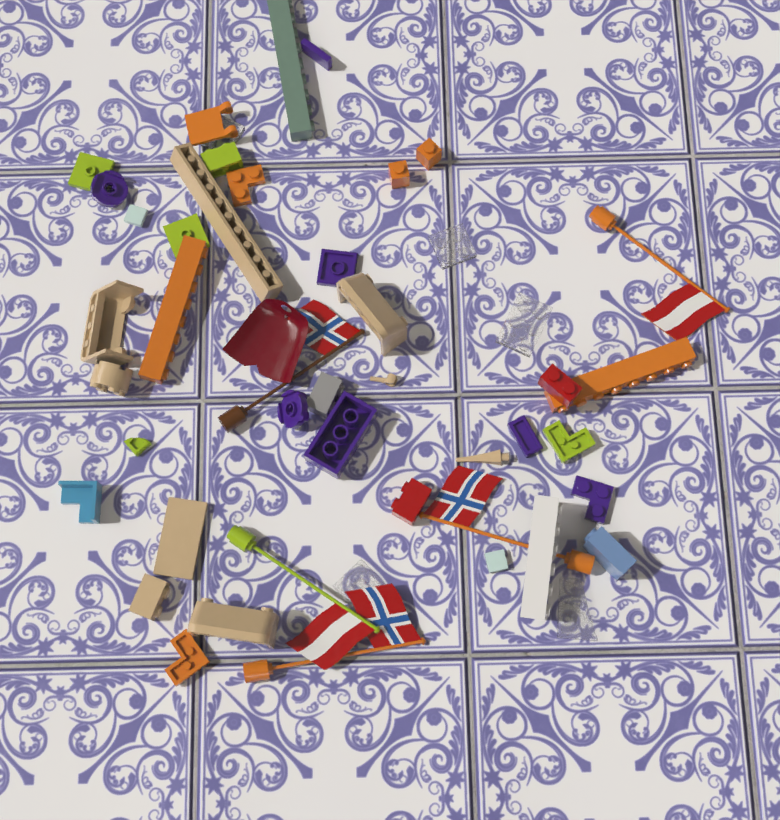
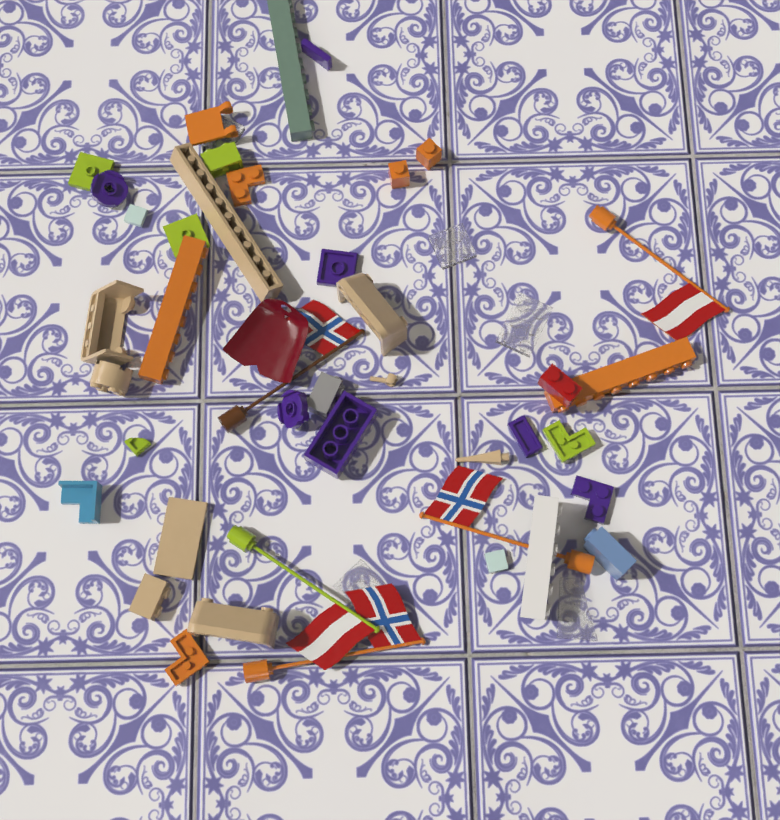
(411, 501): red brick -> none

